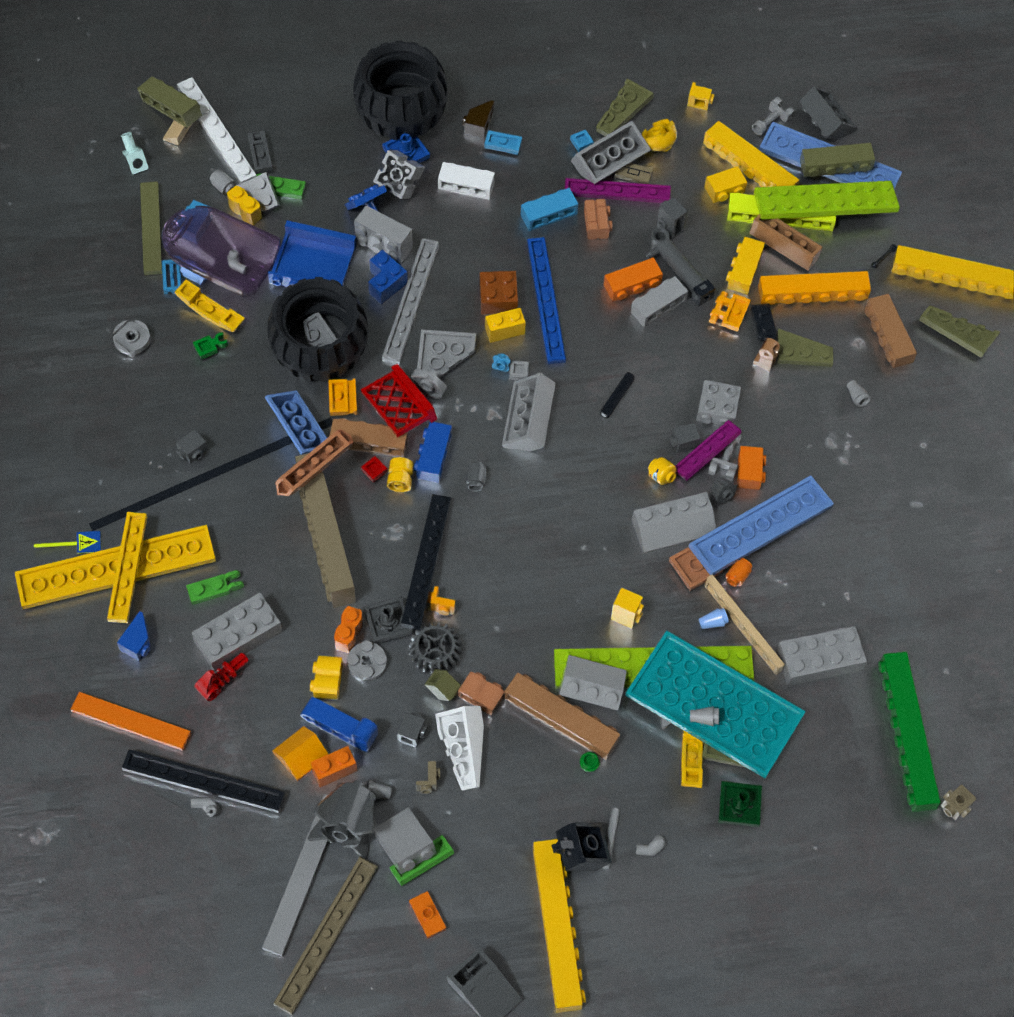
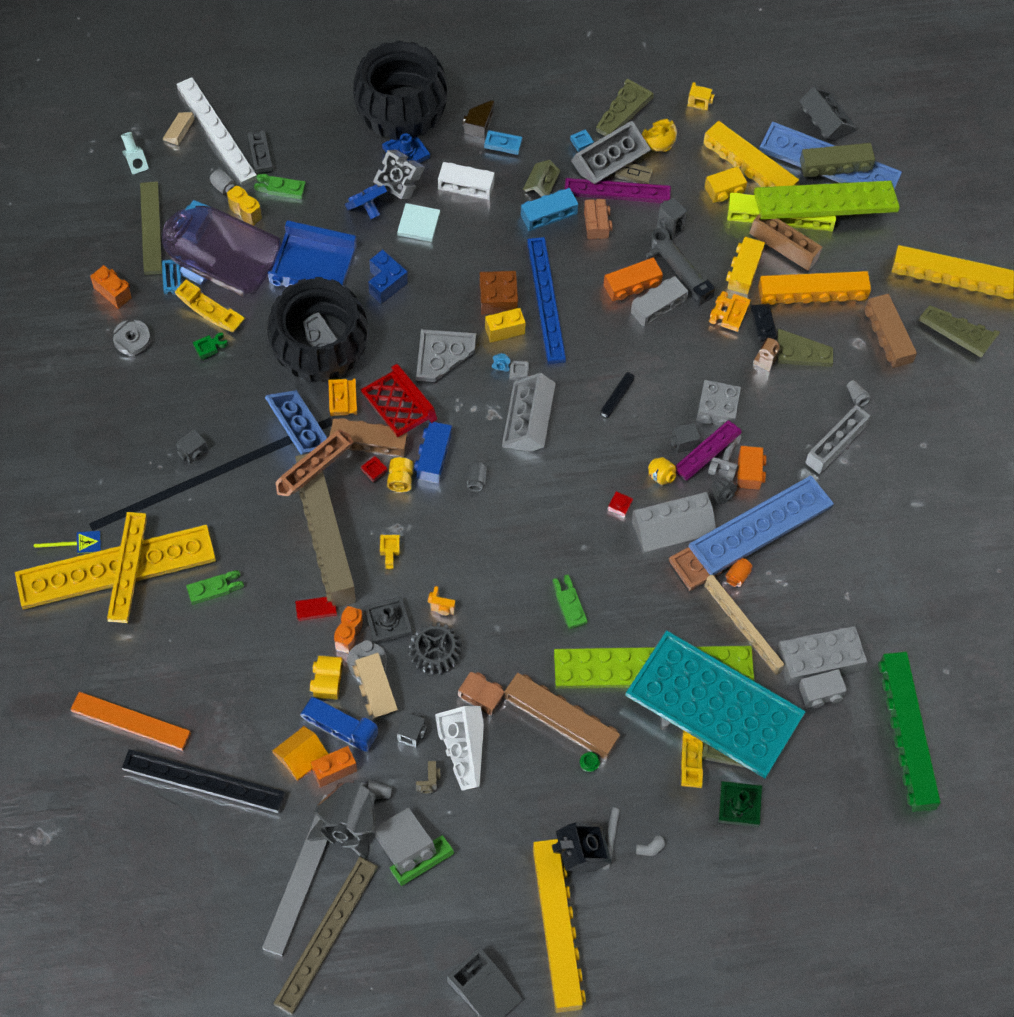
(111, 286): none -> orange brick
(135, 639): blue slope -> none
(170, 101): olive brick -> none
(206, 804): light grey arm -> none
(209, 683): red piece -> none
(233, 262): light grey arm -> none
(237, 631): light grey brick -> none
(262, 190): light grey wing -> none
(314, 609): none -> red tile
(374, 686): none -> tan brick
(383, 233): light grey brick -> none
(390, 547): none -> yellow plate
(410, 301): light grey tile -> none
(418, 222): none -> light aqua tile
(426, 562): black plate -> none
(427, 914): orange plate -> none
(429, 383): light grey plate -> none
(442, 685): olive brick -> none
(542, 178): none -> olive panel
(569, 604): none -> bright green hinge
(592, 682): light grey slope -> none
(620, 504): none -> red plate
(627, 608): yellow brick -> none
(706, 716): light grey cone -> none
(714, 619): light blue cone -> none
(760, 127): light grey bar -> none
(822, 689): none -> light grey brick
(837, 439): none -> light grey brick
(893, 247): black hinge -> none
(958, 802): dark tan brick -> none

